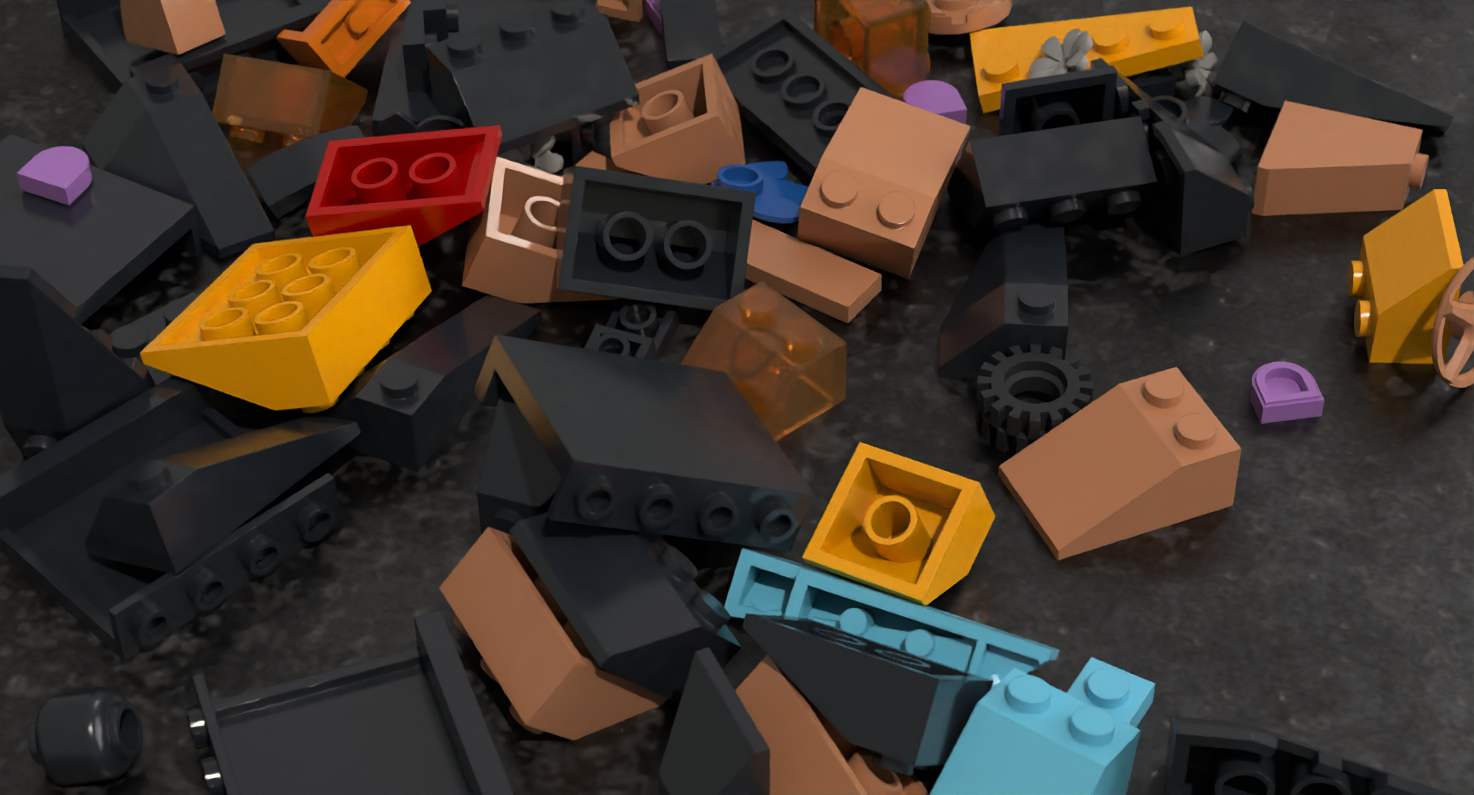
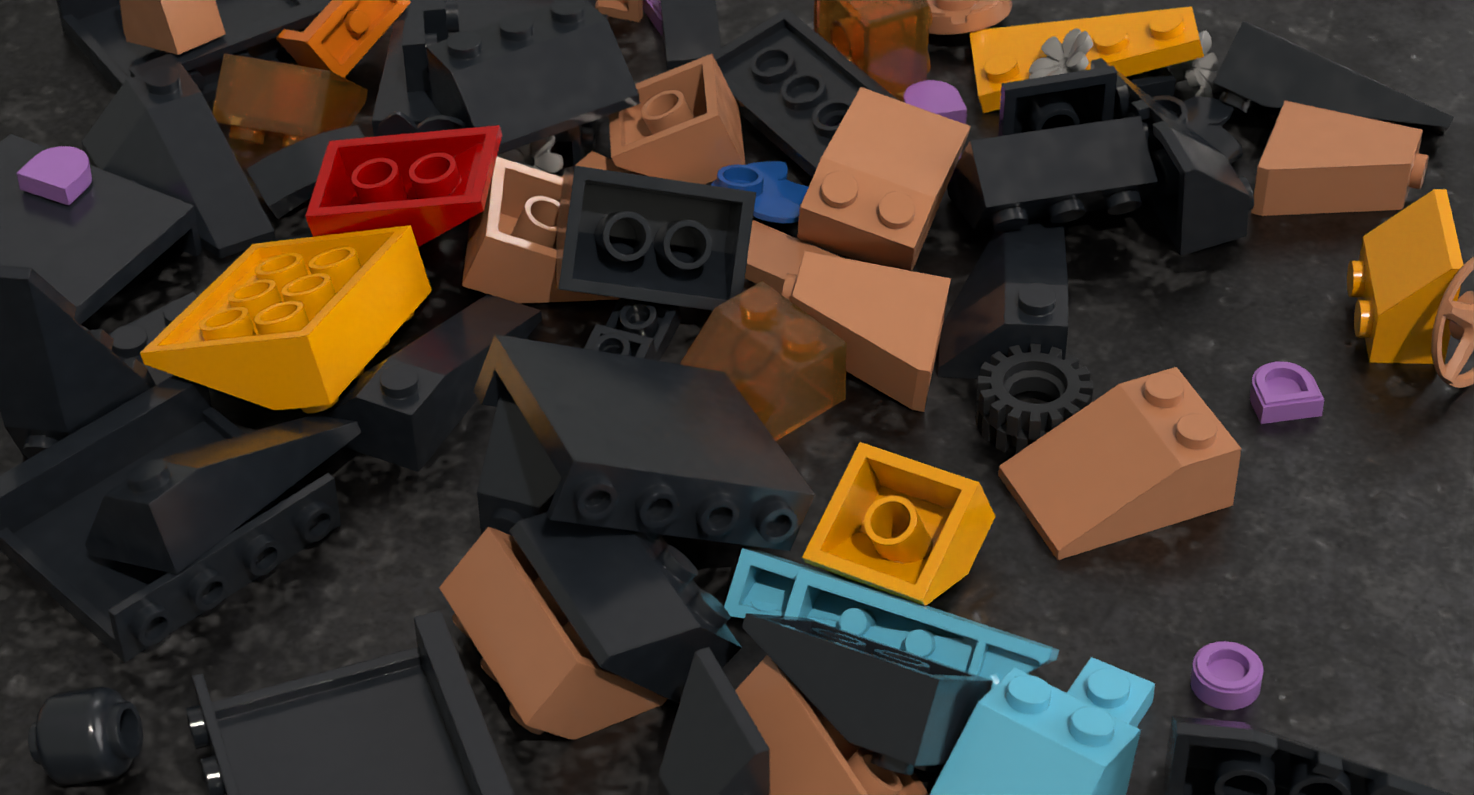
(882, 313): none -> nougat slope
(1226, 675): none -> medium lavender tile

